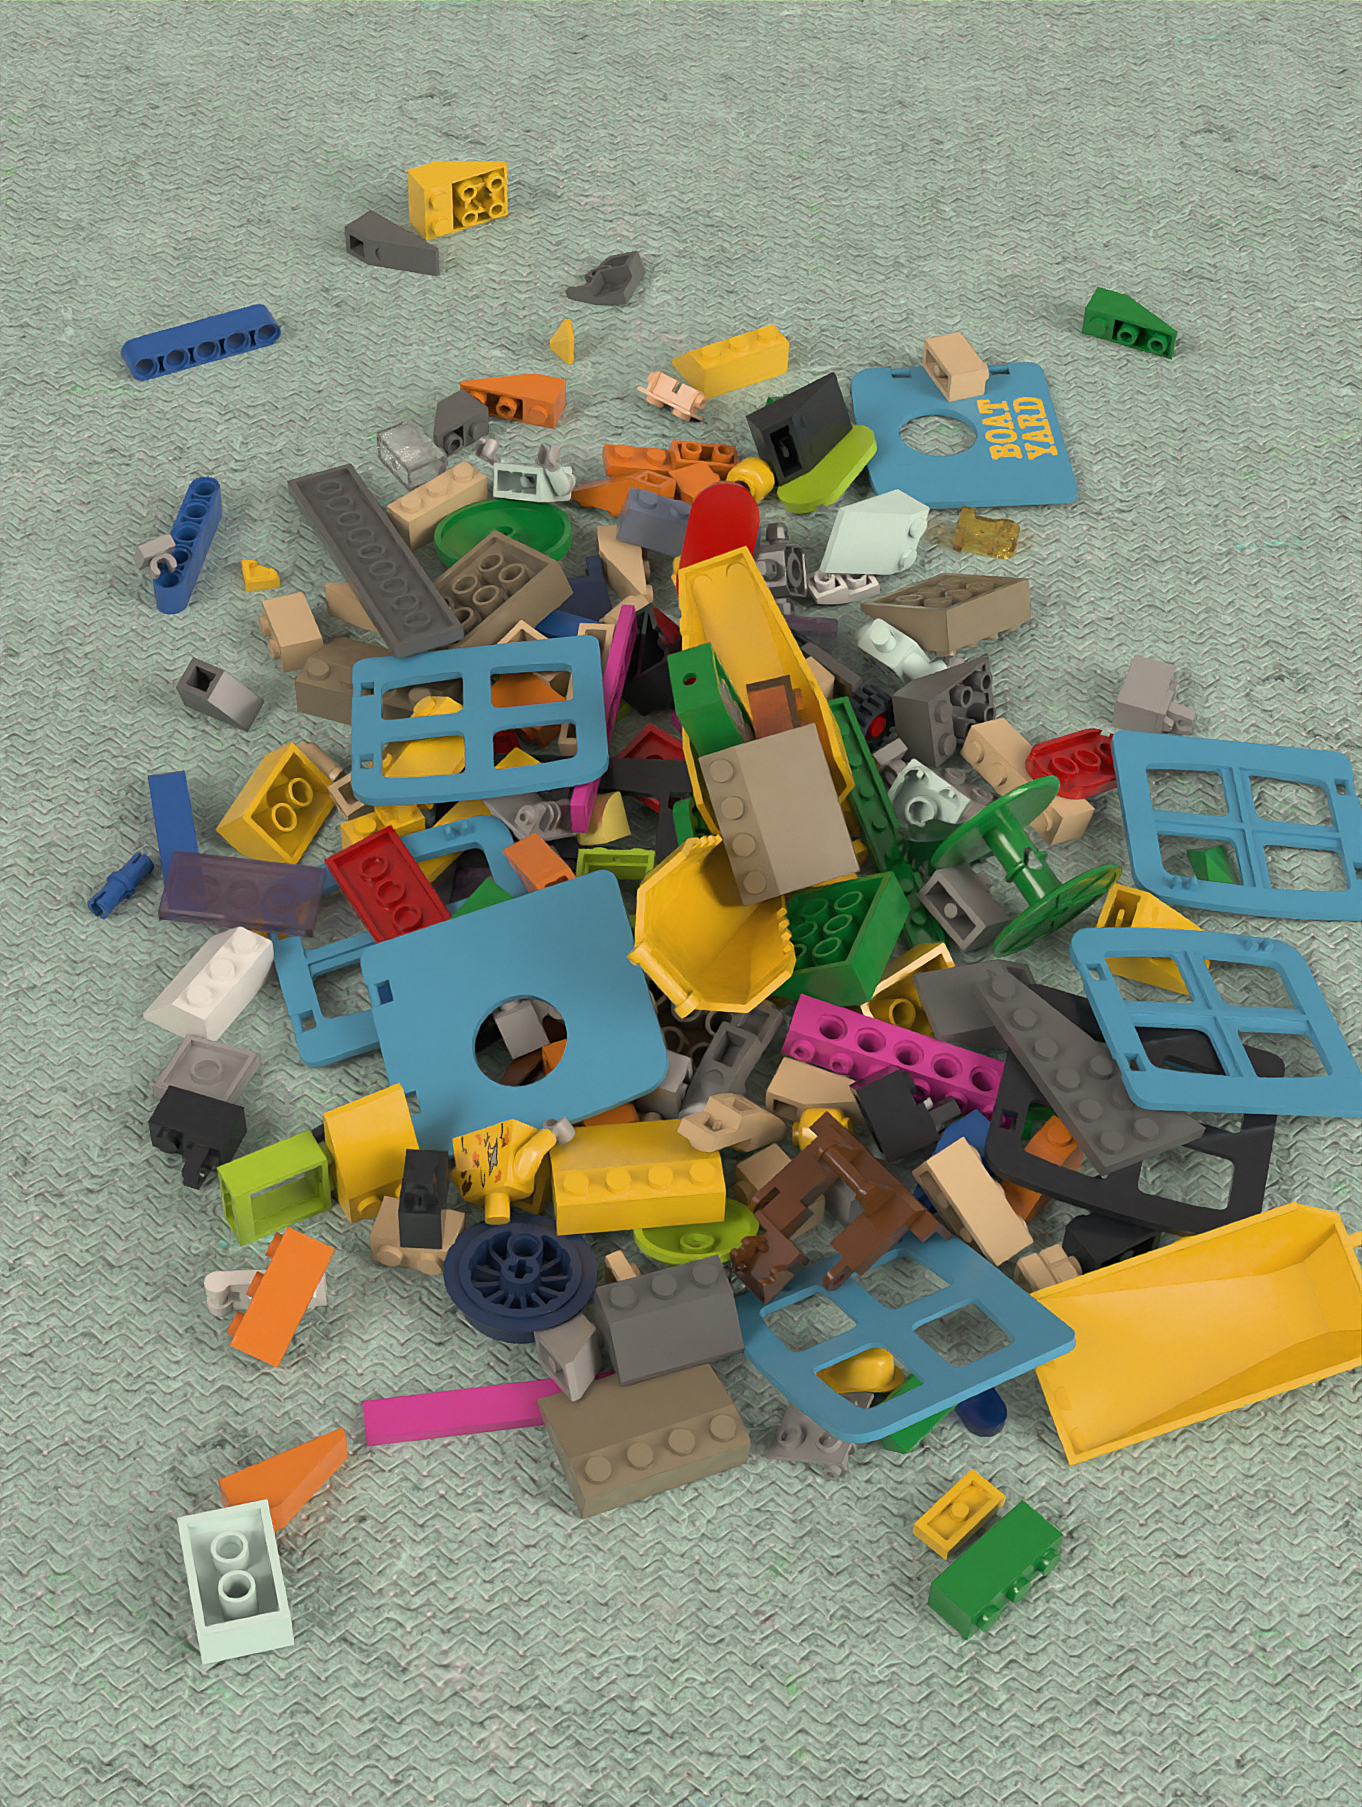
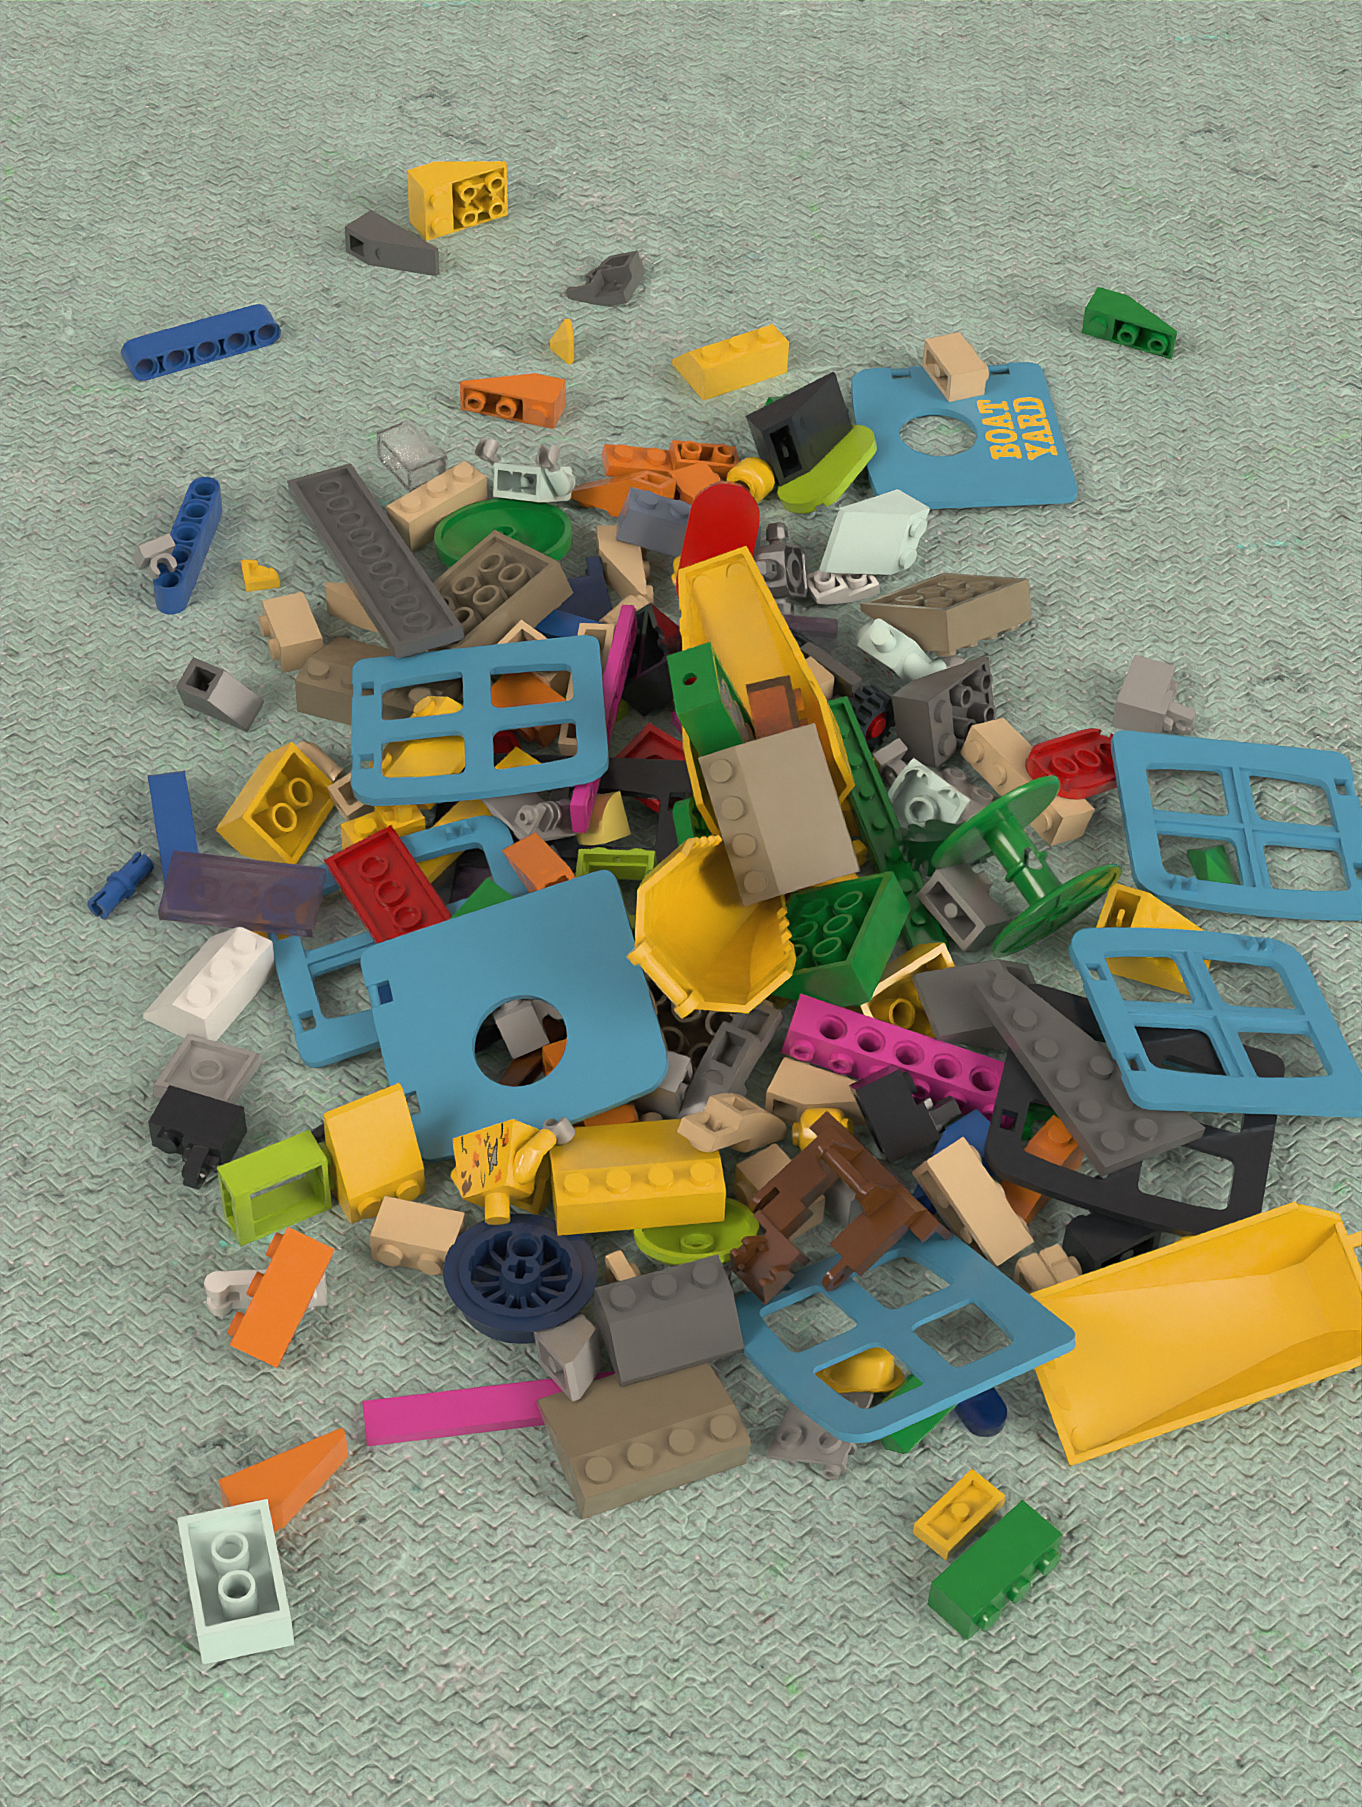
(423, 1199): black hinge -> none
(459, 422): dark grey slope -> none
(685, 402): light nougat hinge -> none
(986, 535): clear yellow leg -> none

